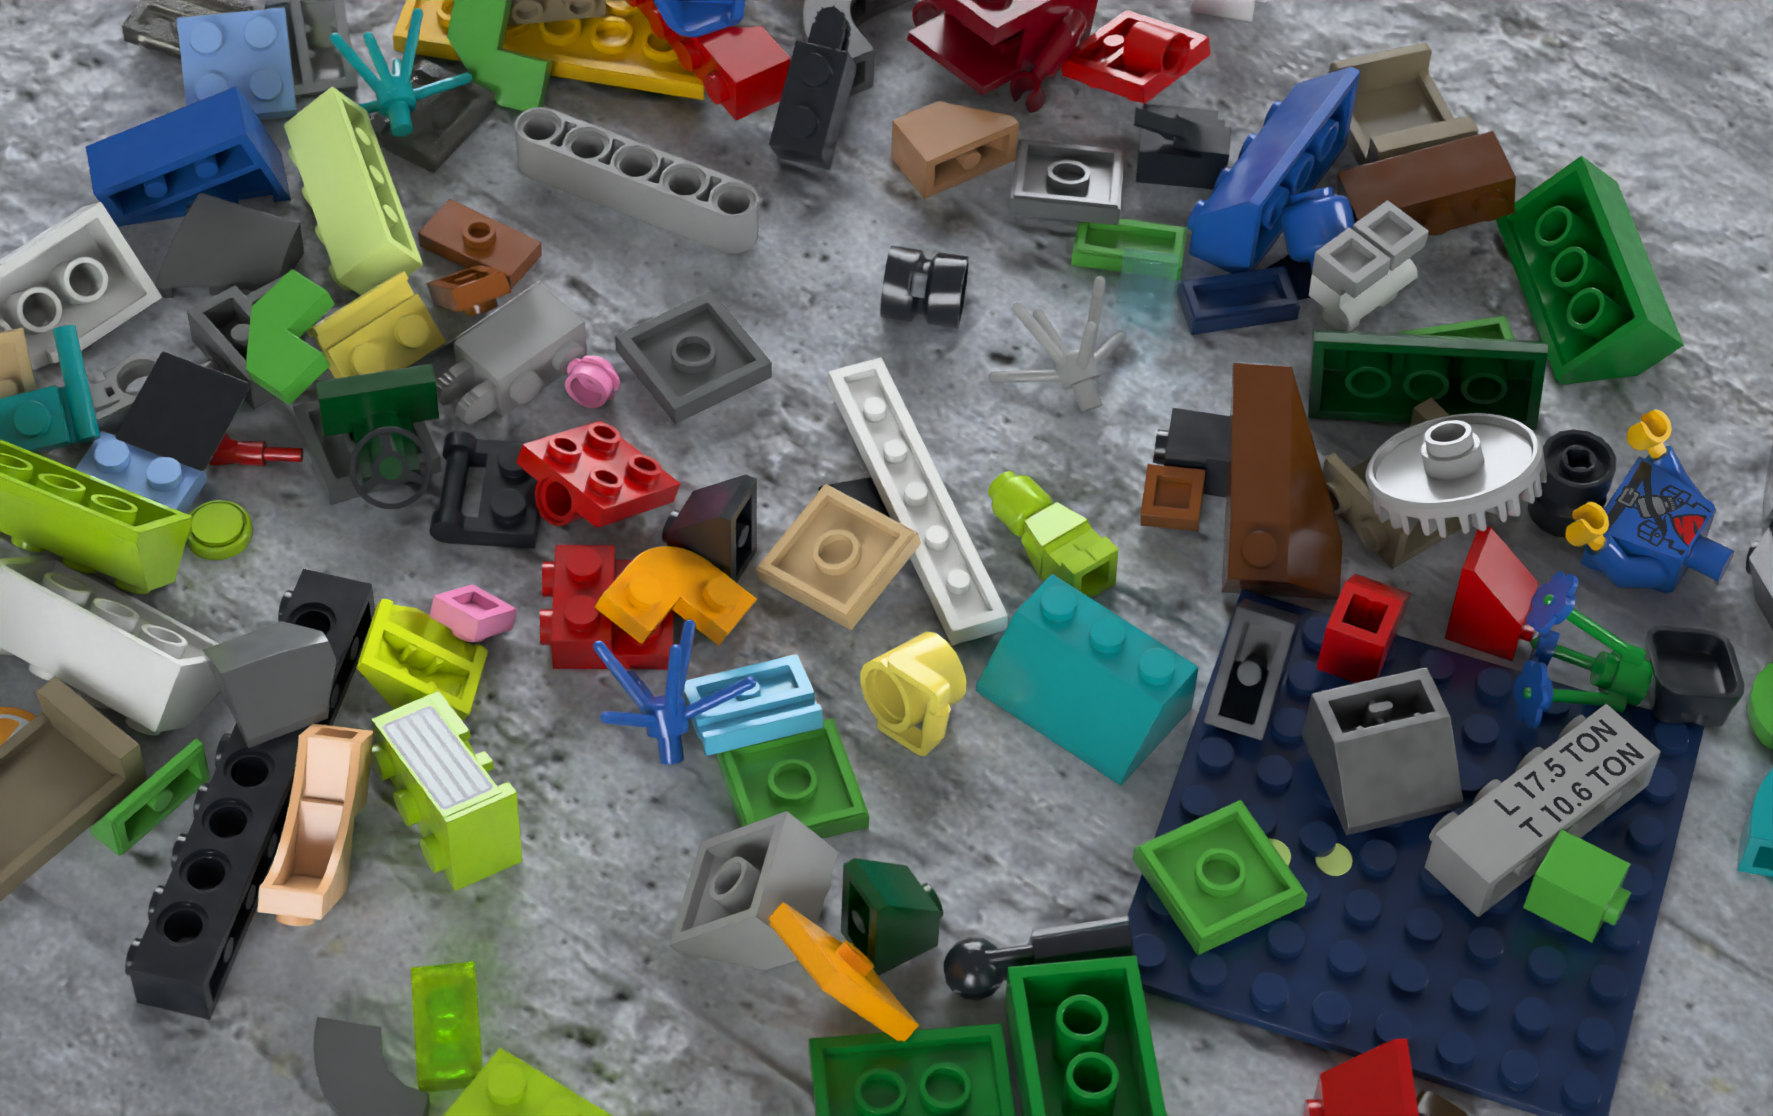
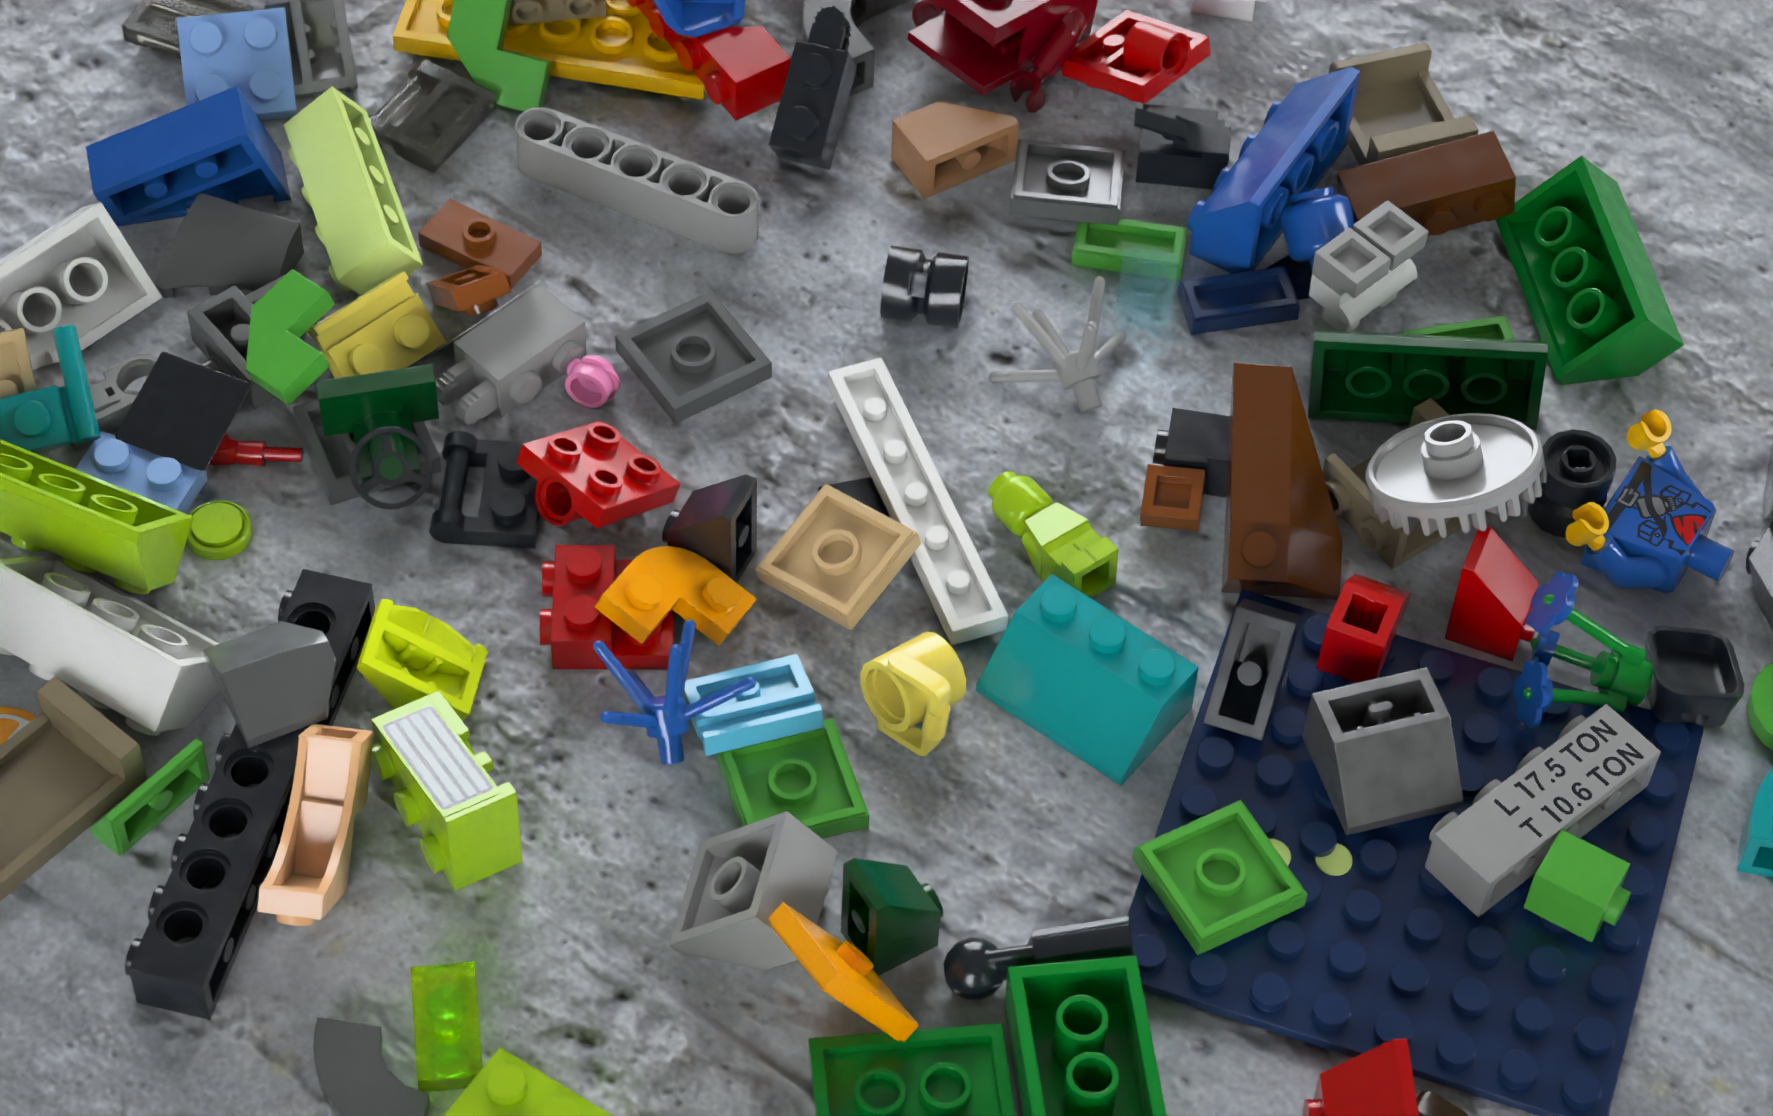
(395, 92): teal plant -> none
(472, 613): bright pink plate -> none

